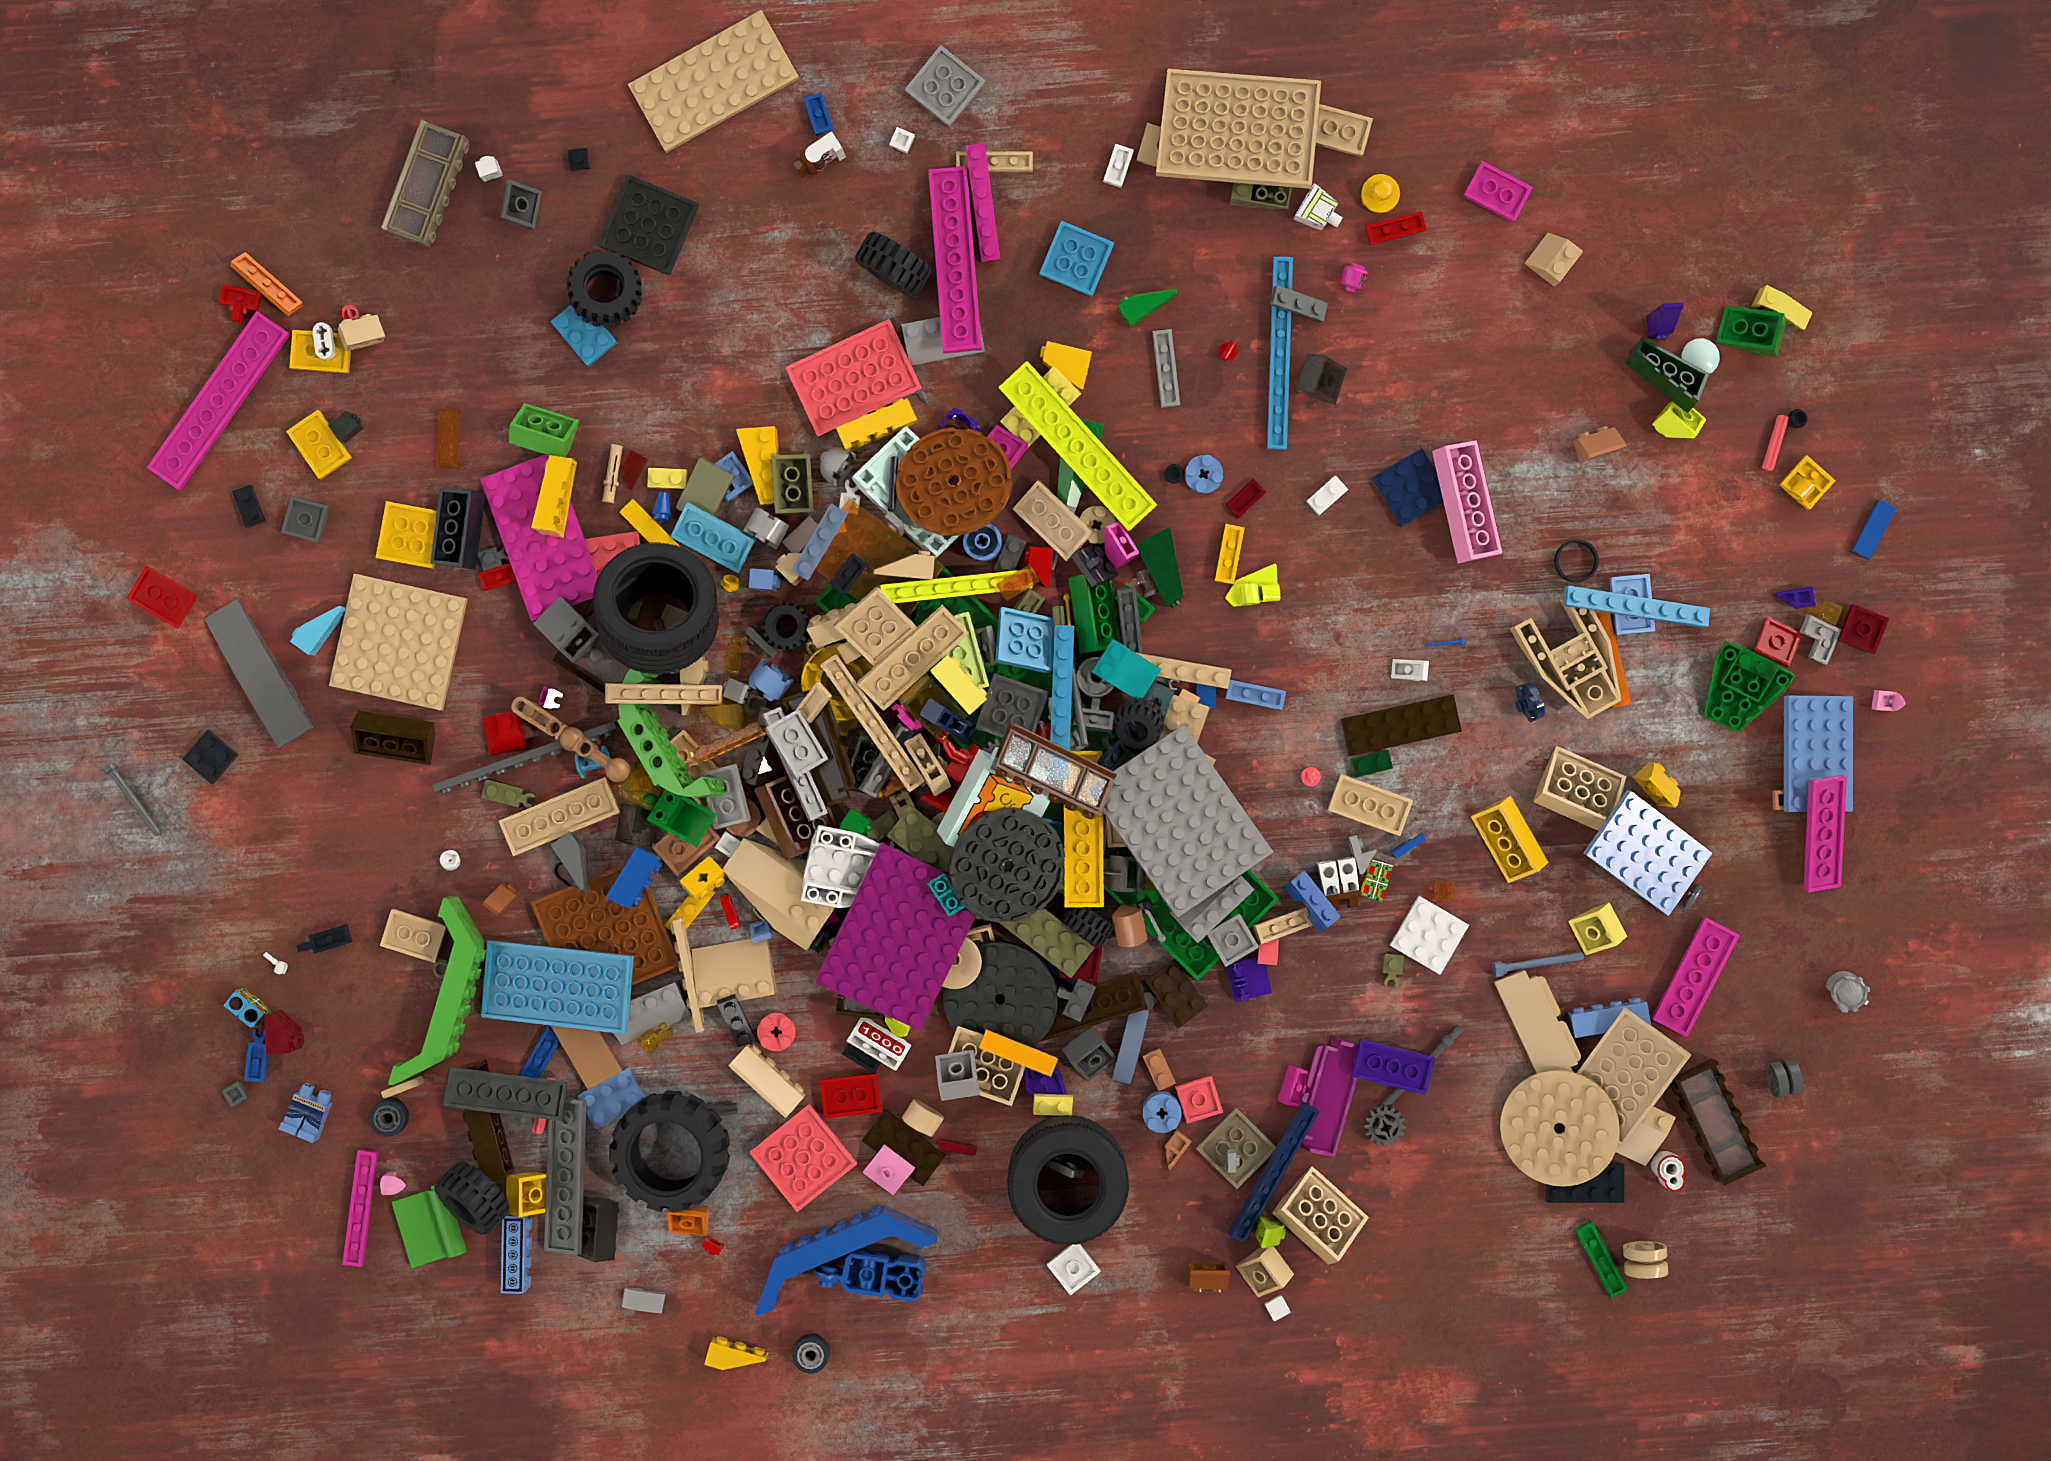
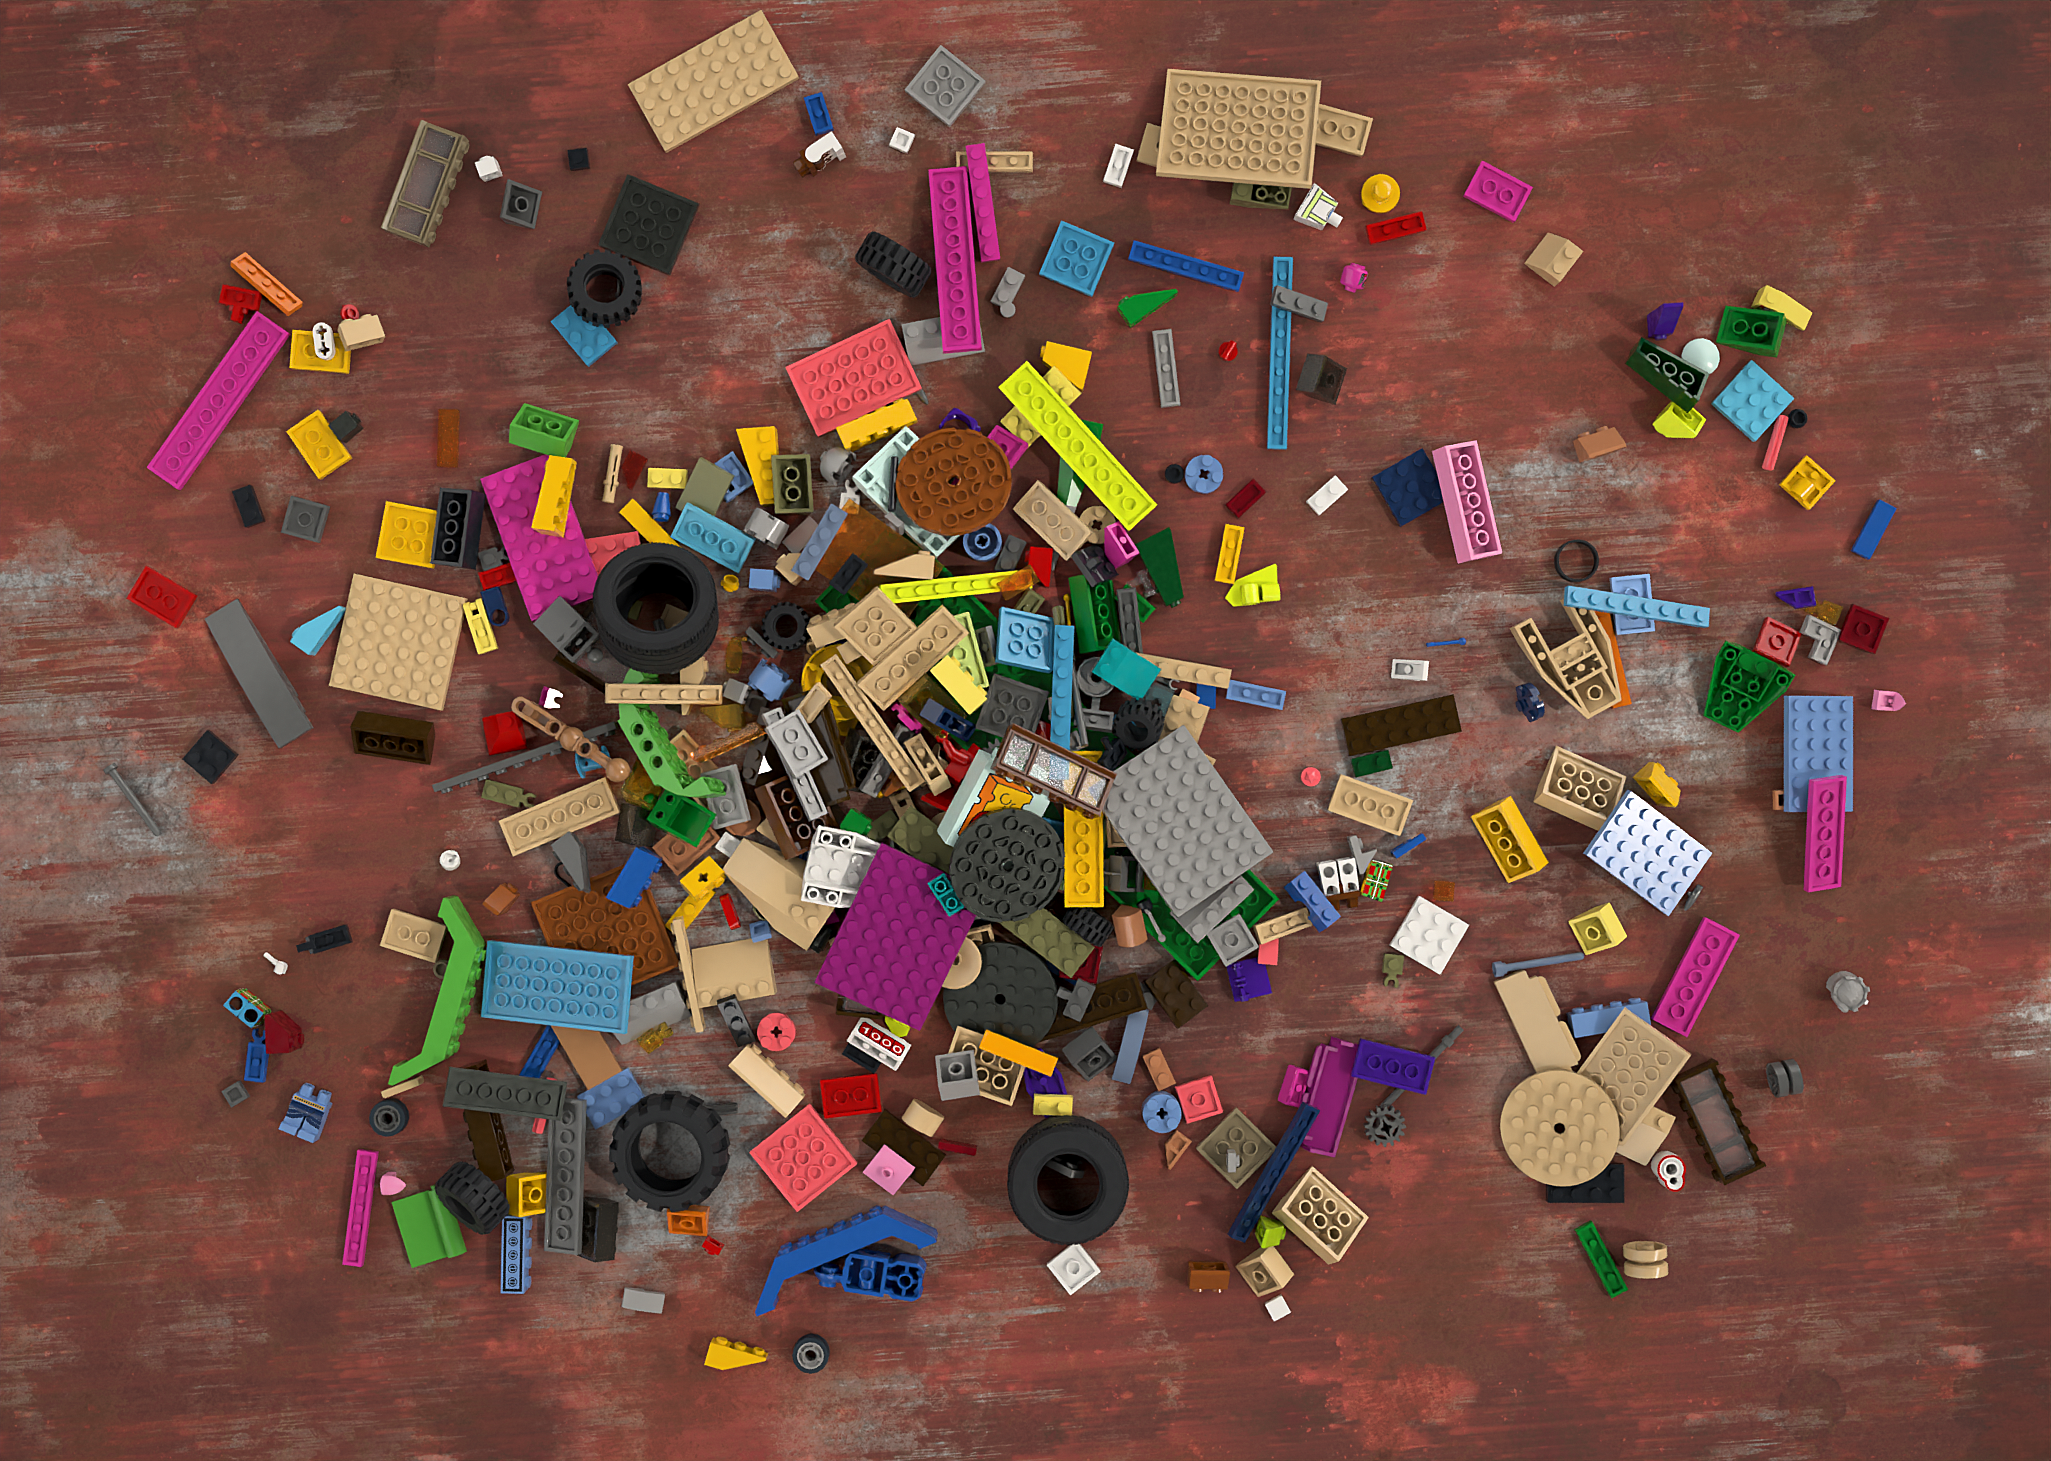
(480, 627): none -> light yellow plate
(494, 601): none -> dark blue piece
(1007, 291): none -> light grey hinge
(1186, 266): none -> blue plate
(1752, 400): none -> medium azure plate

